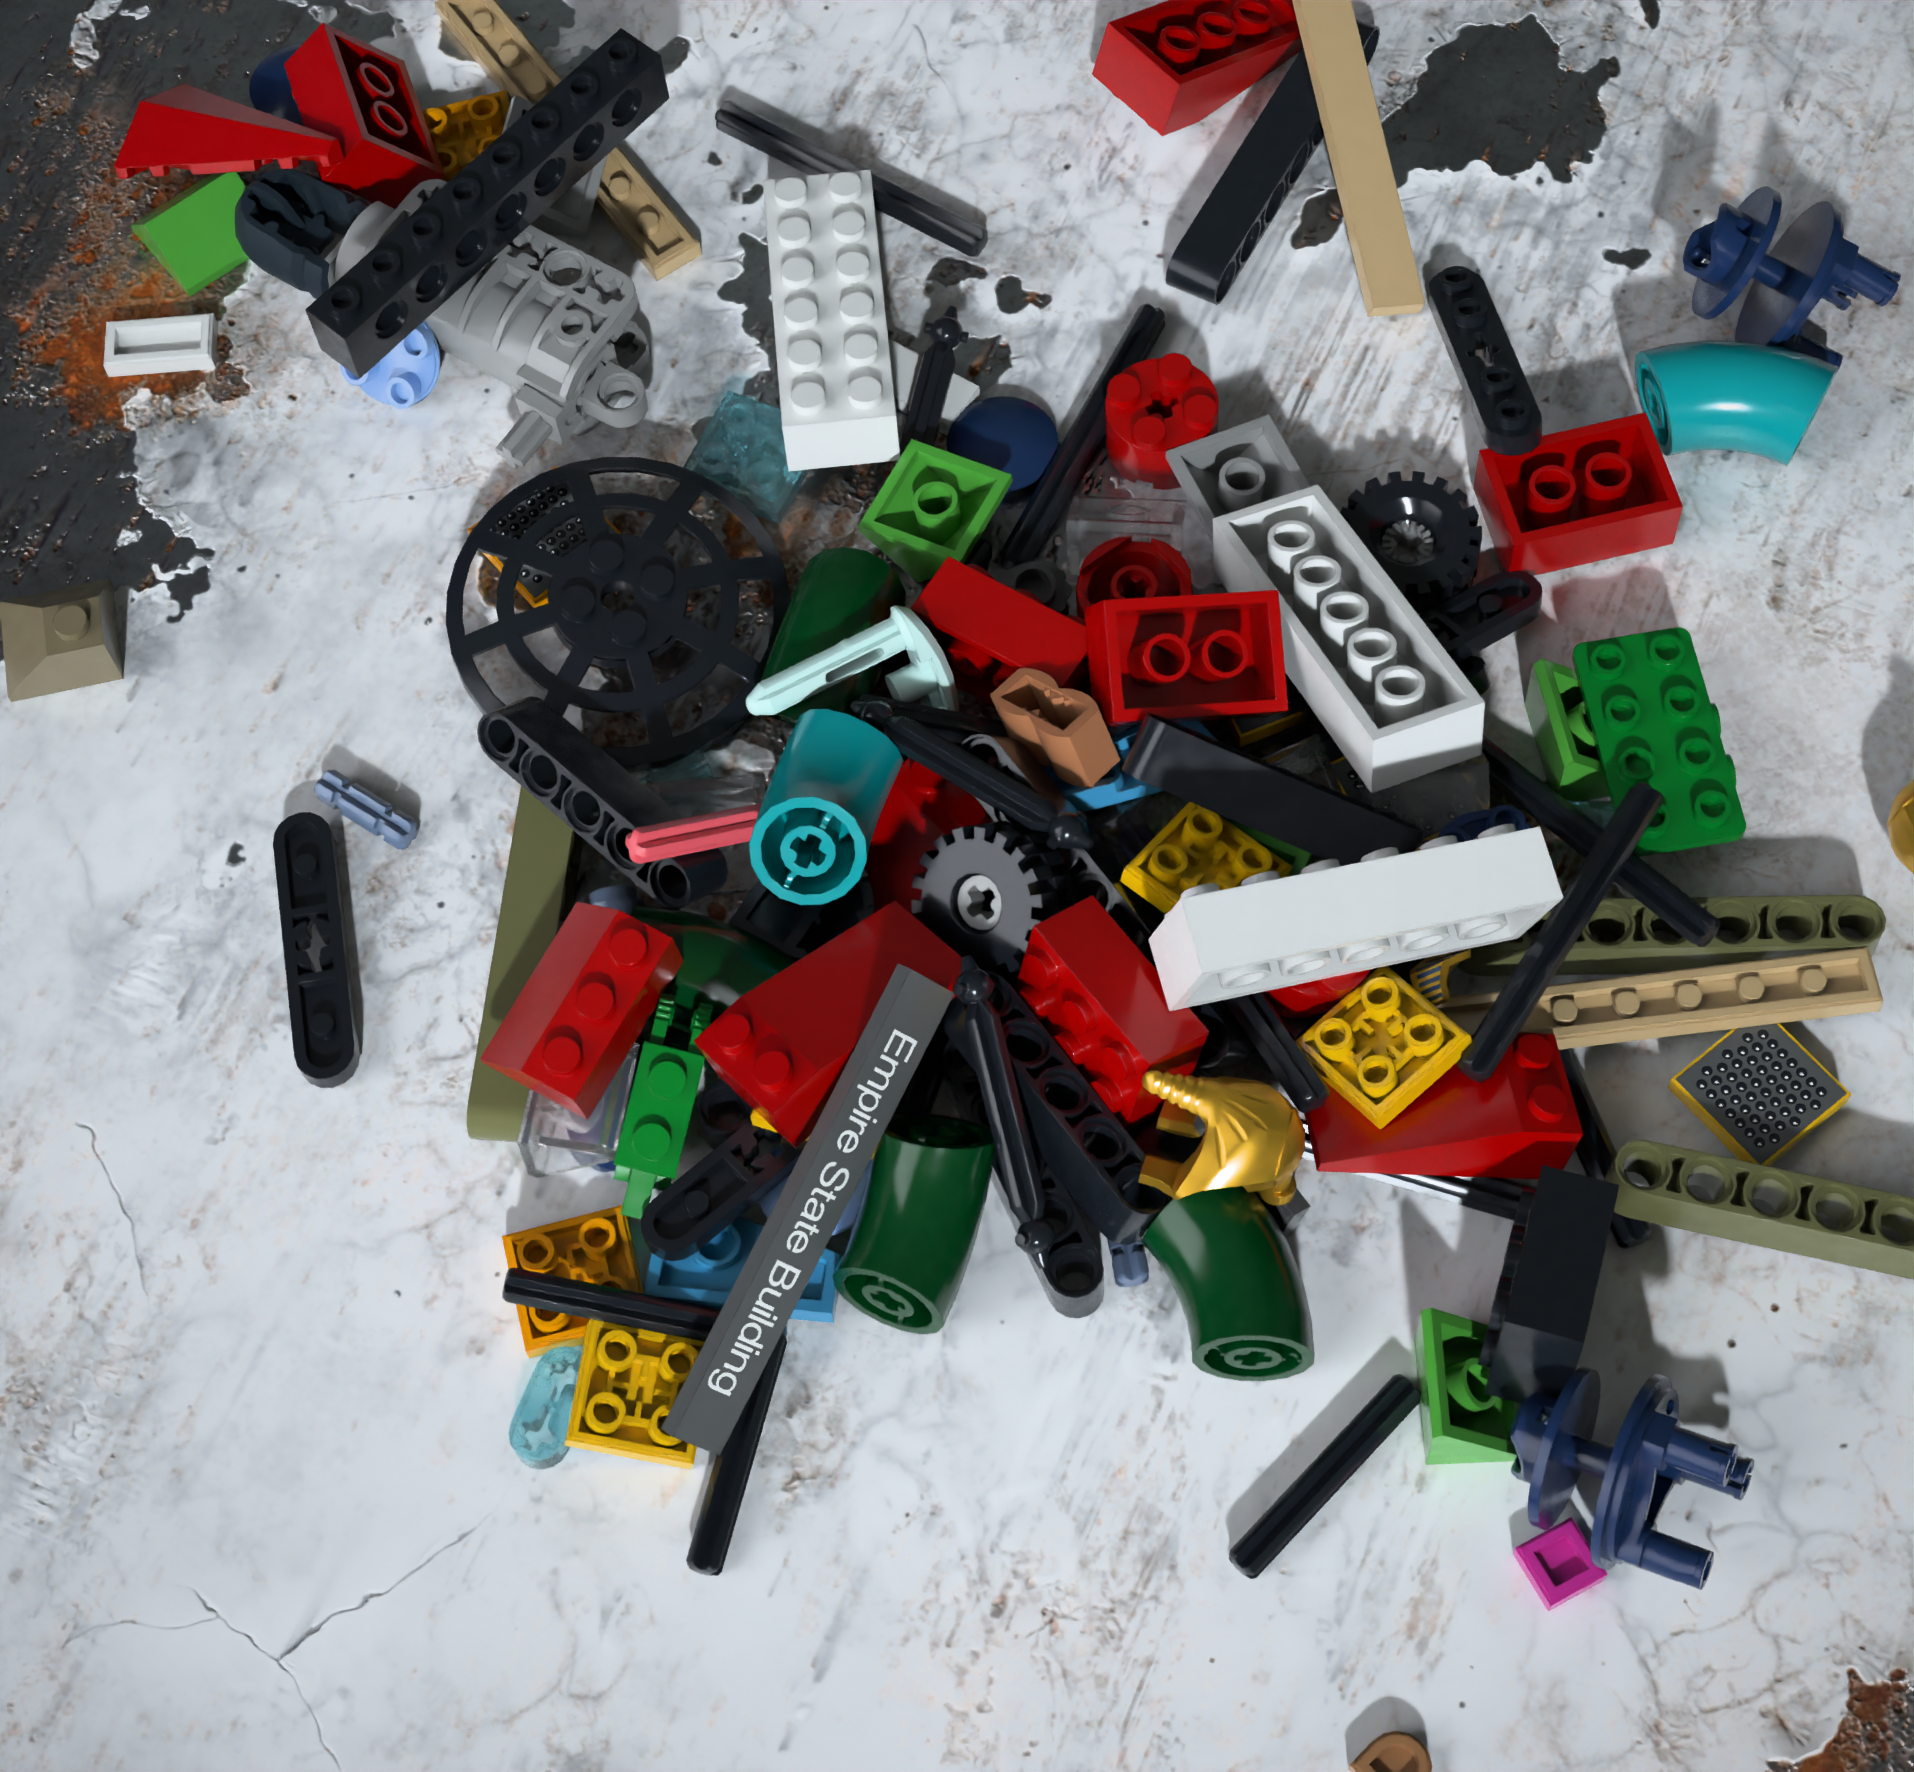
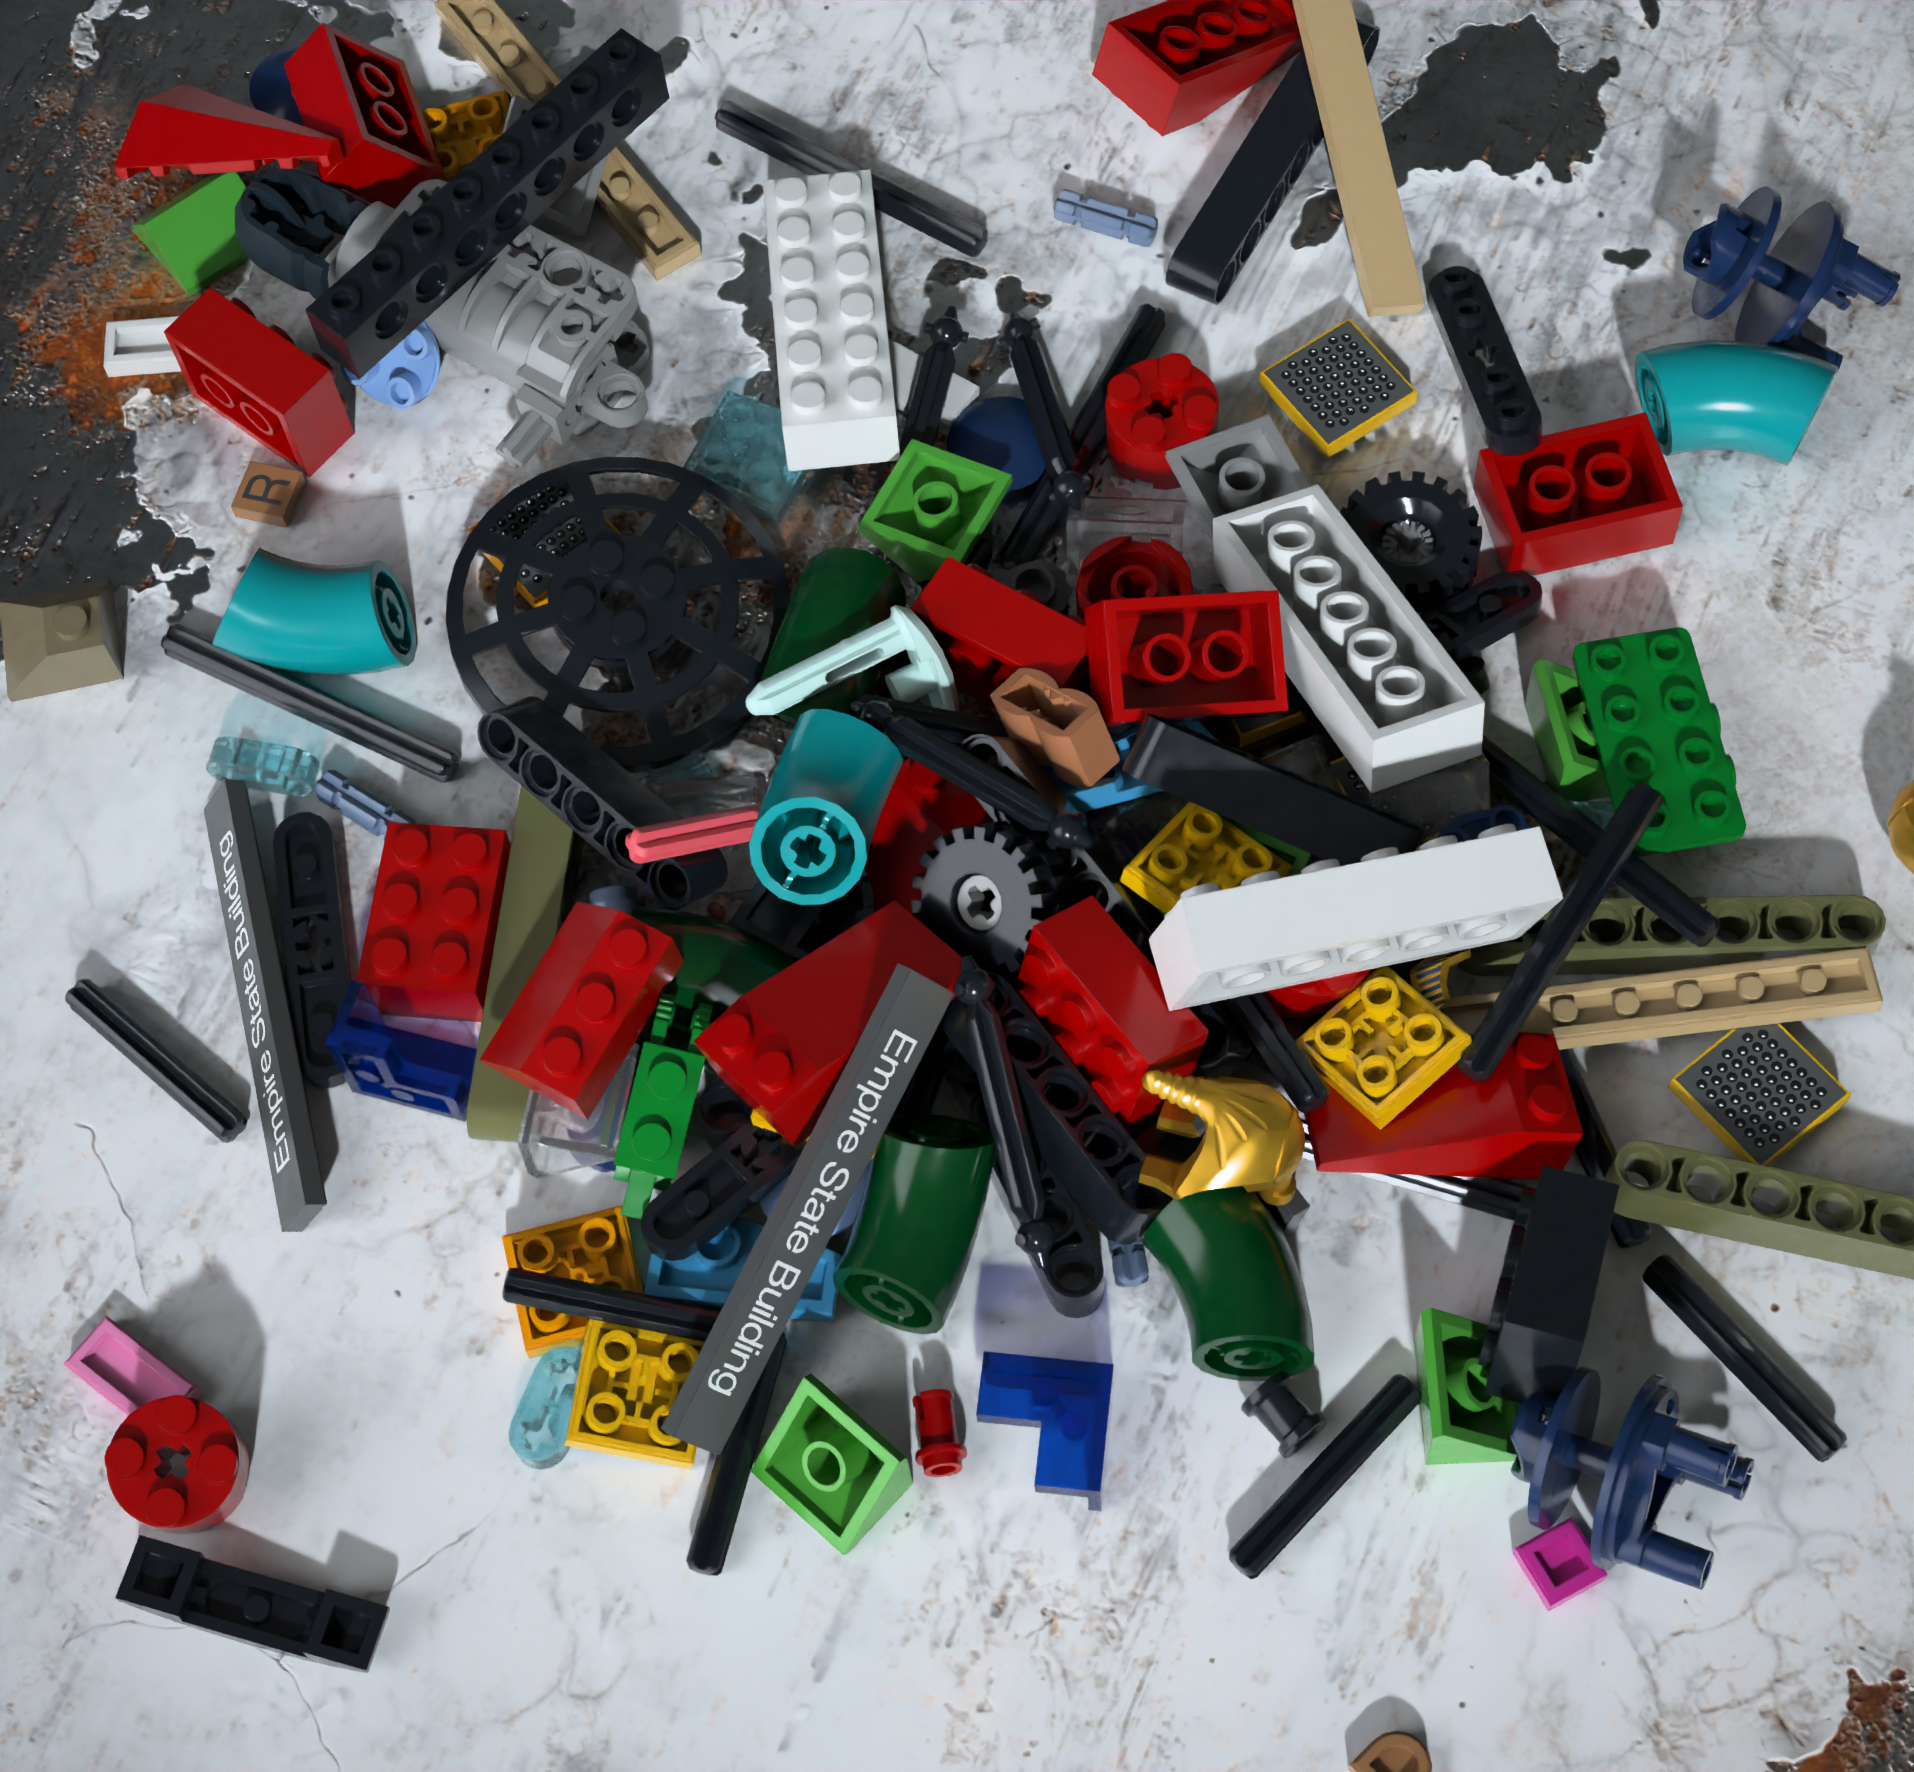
(126, 1369): none -> bright pink tile
(140, 1463): none -> red brick
(156, 1060): none -> black axle
(252, 1607): none -> black slope
(260, 380): none -> red brick
(263, 765): none -> clear light blue beam
(264, 1008): none -> dark grey tile
(268, 494): none -> medium nougat tile
(312, 704): none -> black axle
(319, 617): none -> teal brick
(397, 1062): none -> clear blue panel
(434, 920): none -> red brick
(831, 1466): none -> bright green slope
(938, 1435): none -> red pin
(1045, 411): none -> black wheel
(1069, 1405): none -> clear blue panel
(1105, 218): none -> sand blue axle
(1284, 1414): none -> black bush
(1338, 388): none -> tile
(1744, 1358): none -> black axle

